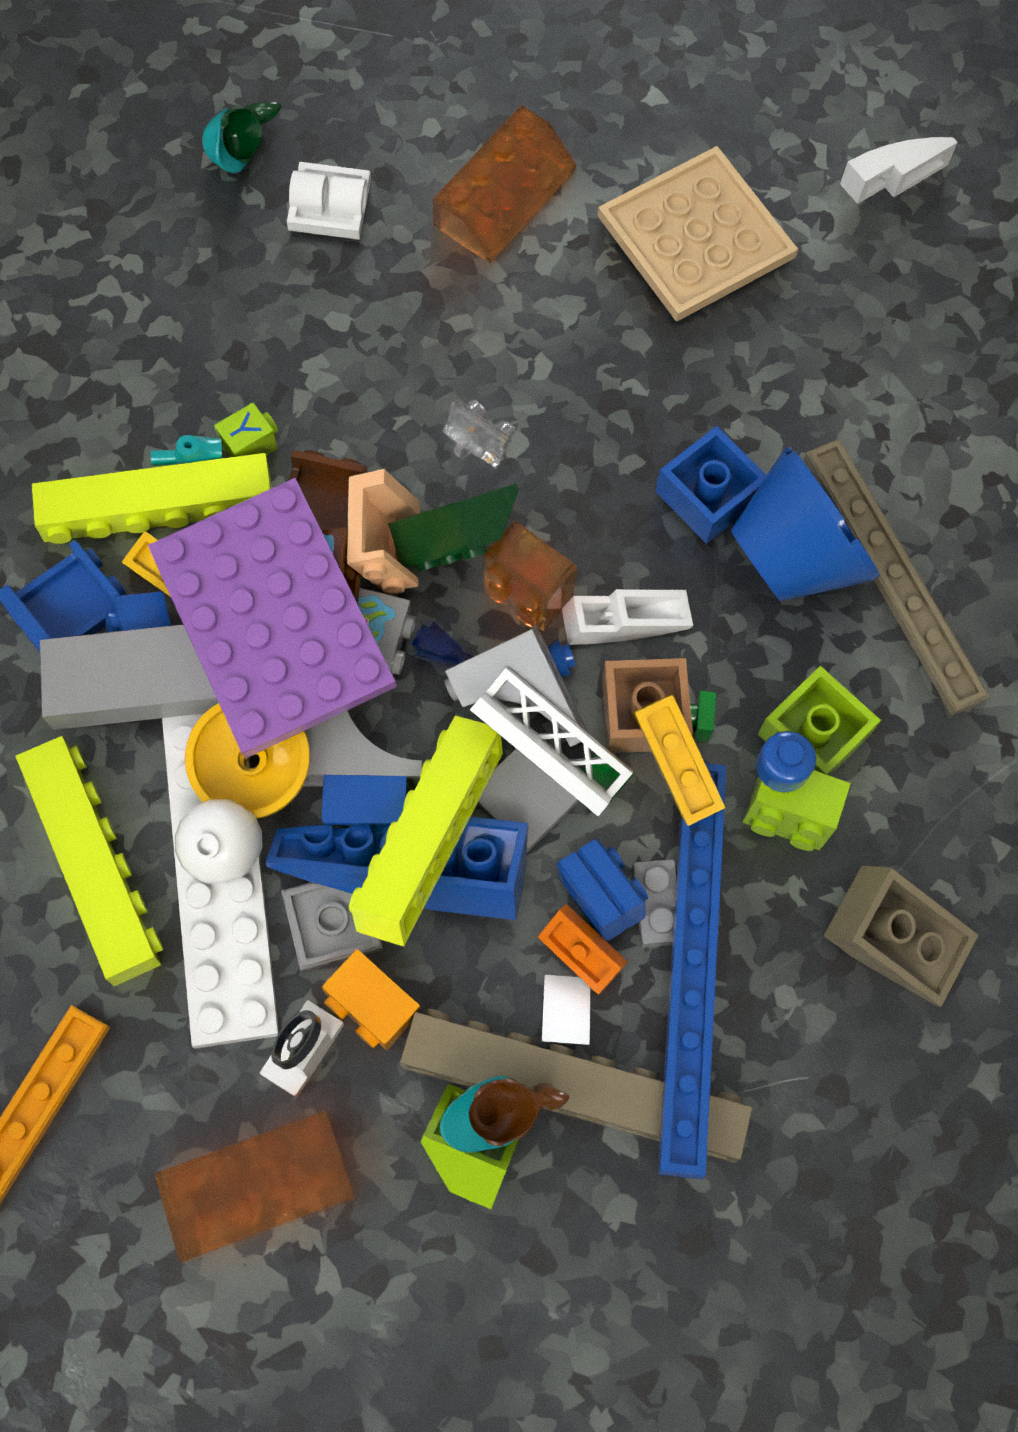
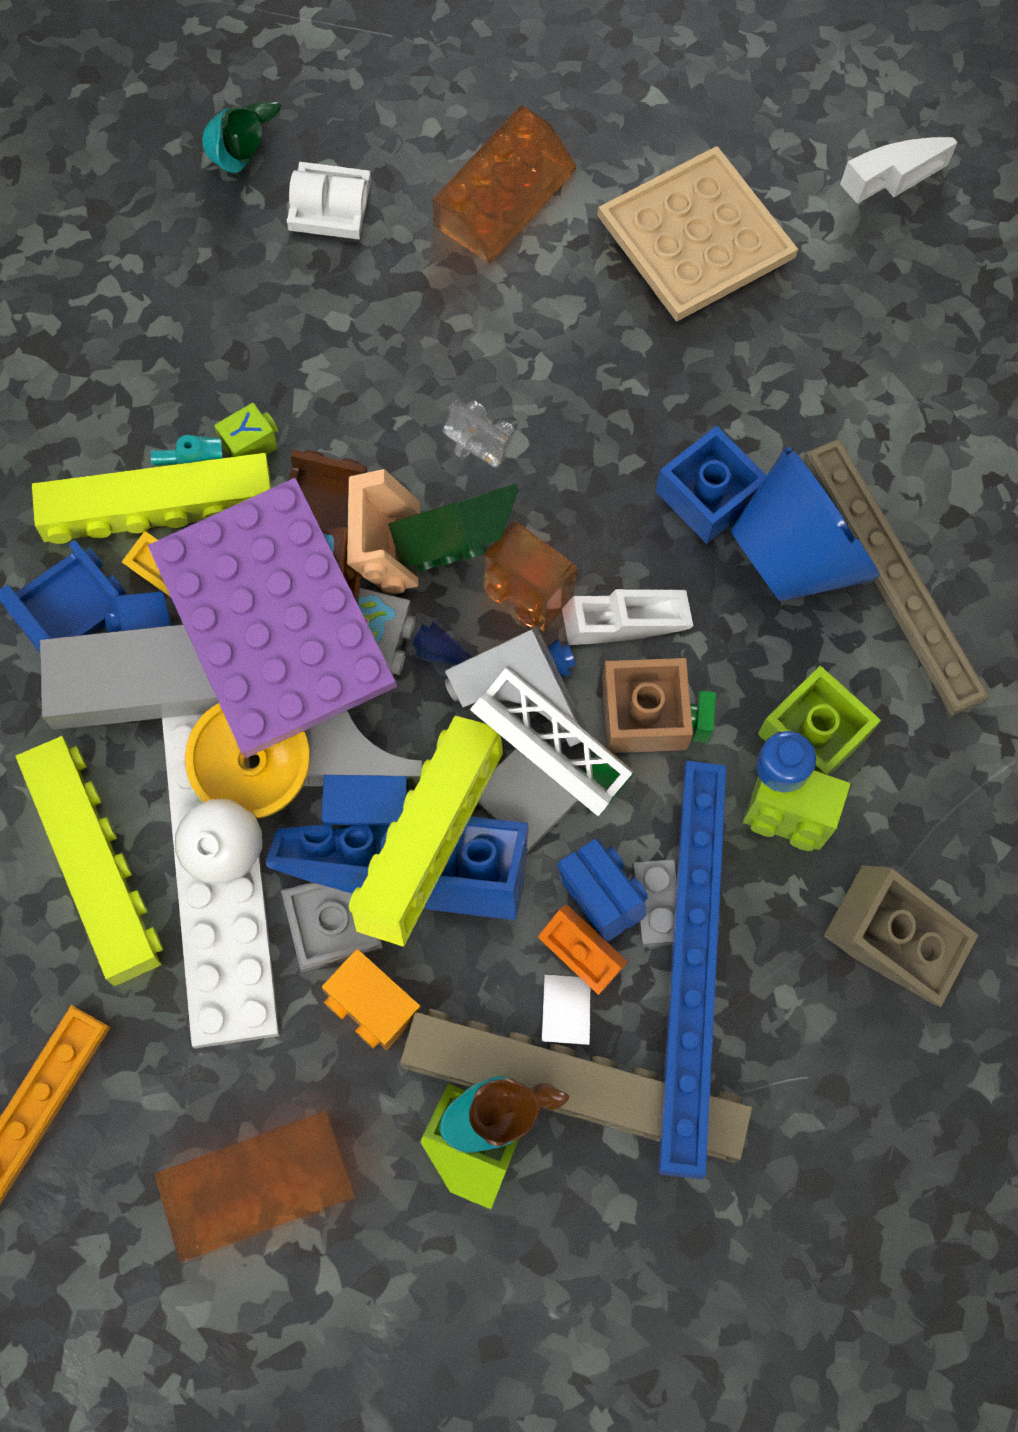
(301, 1048): white piece -> none
(679, 760): yellow plate -> none

